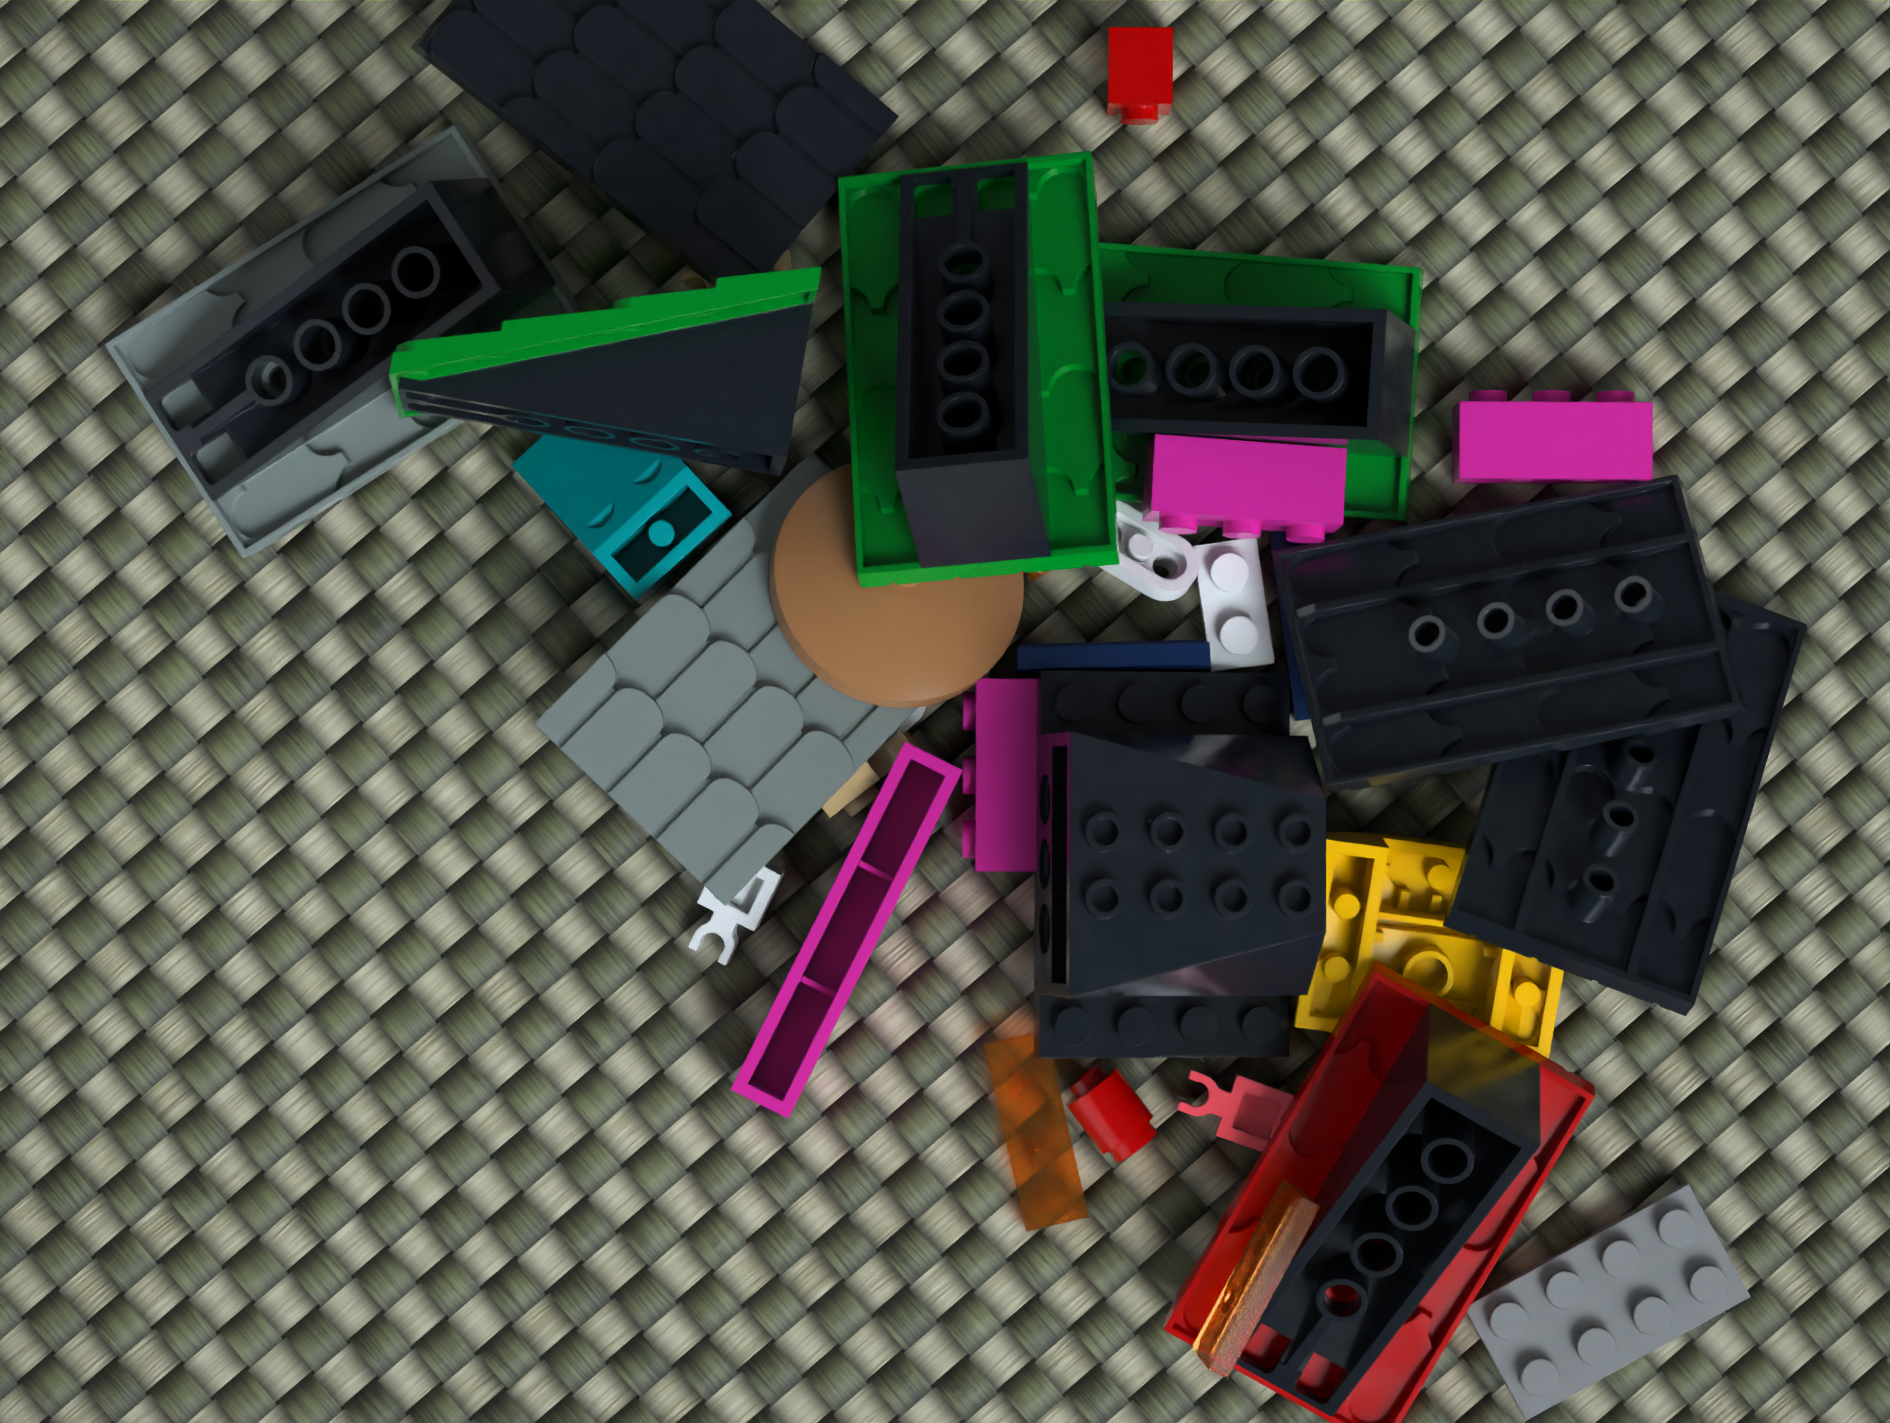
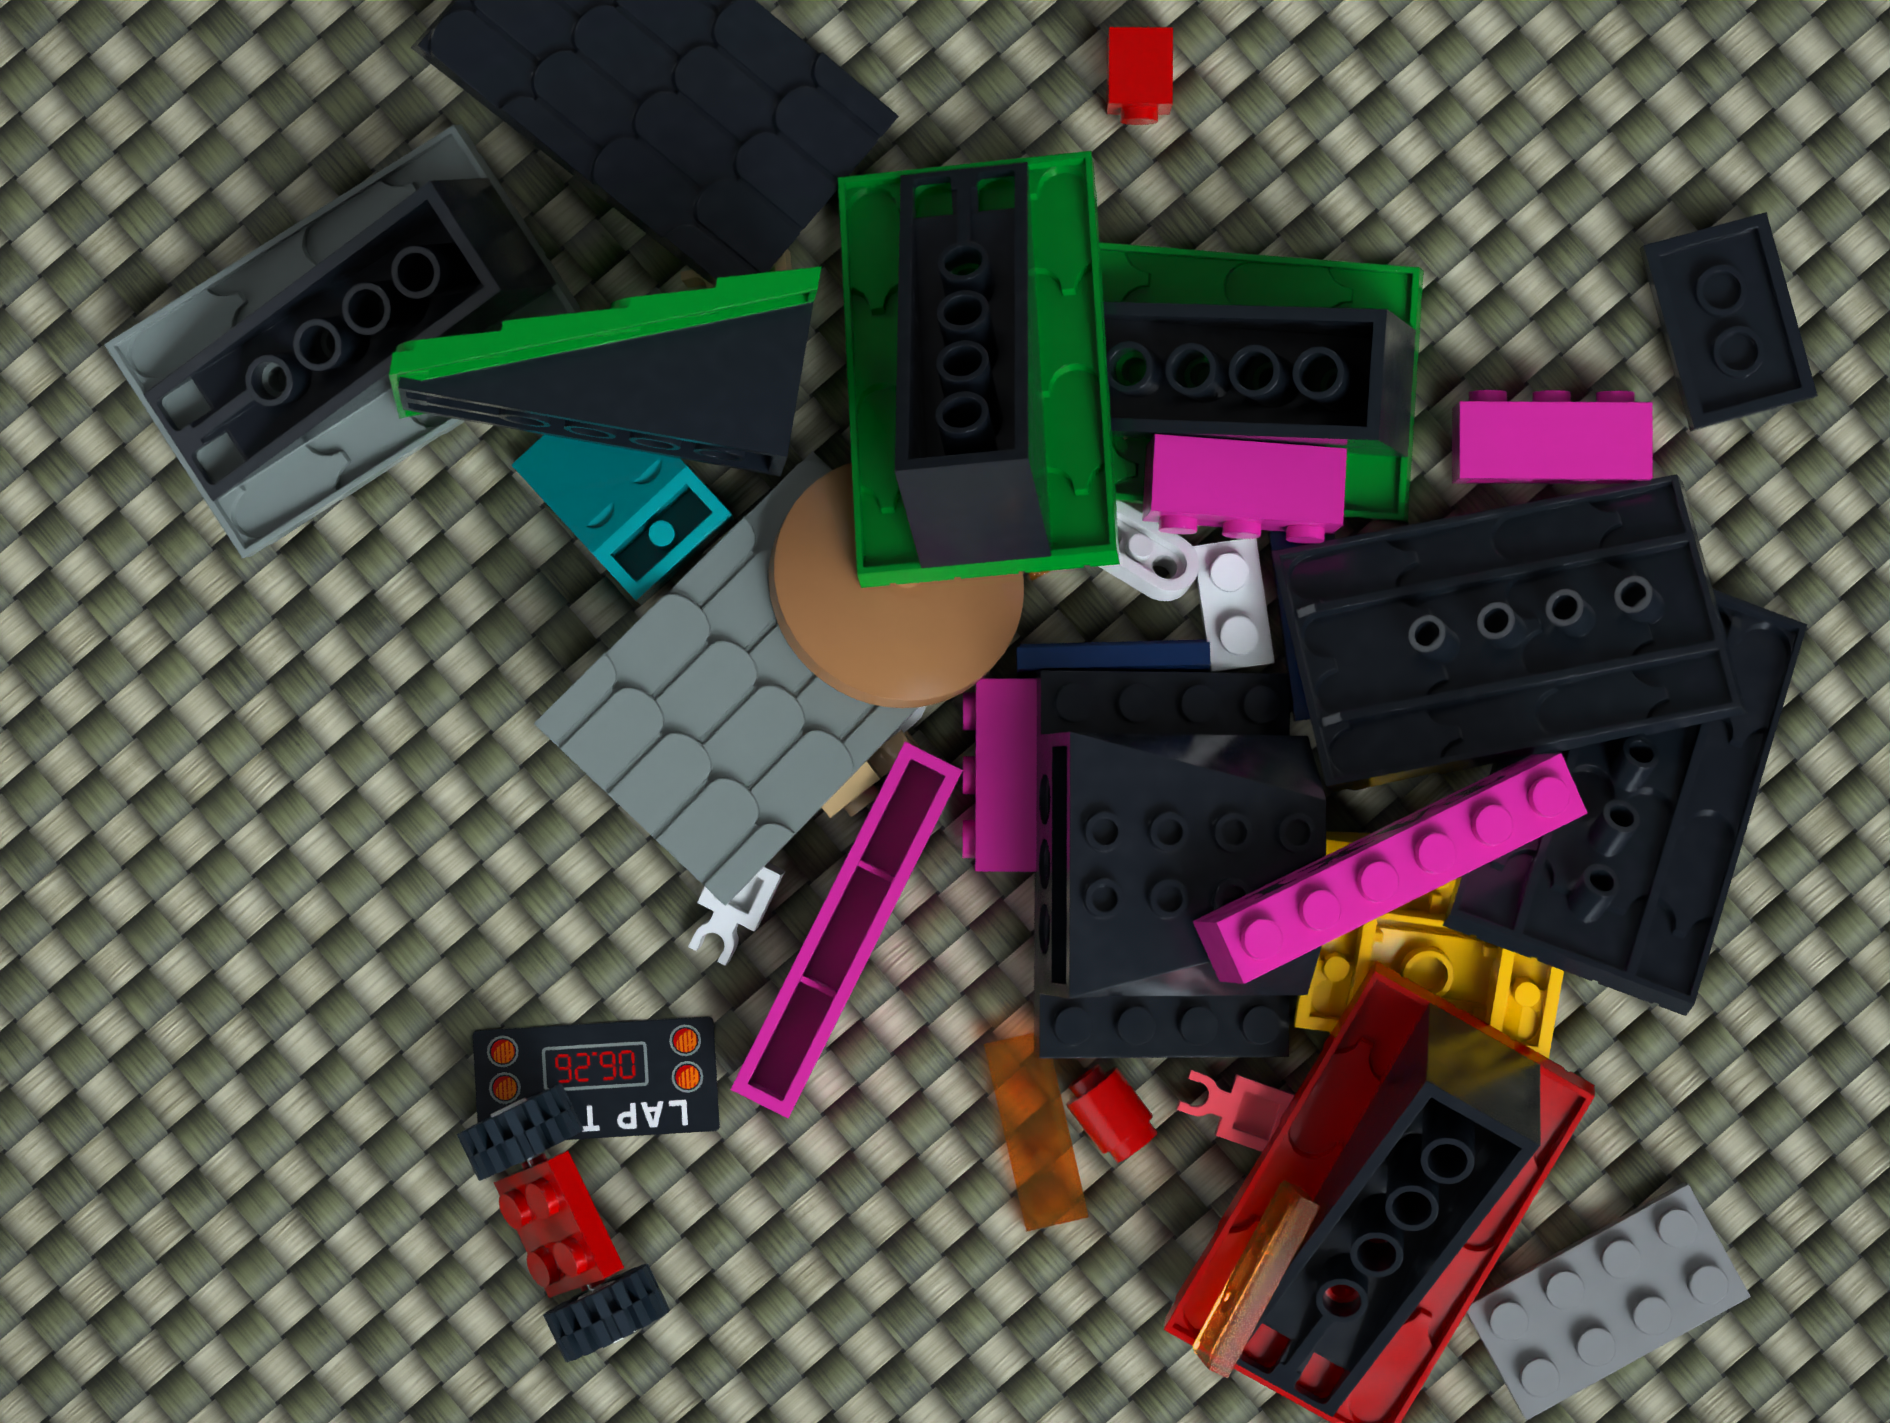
(561, 1225): none -> plate
(616, 1074): none -> black sticker
(1389, 868): none -> dark pink brick
(1728, 322): none -> black plate

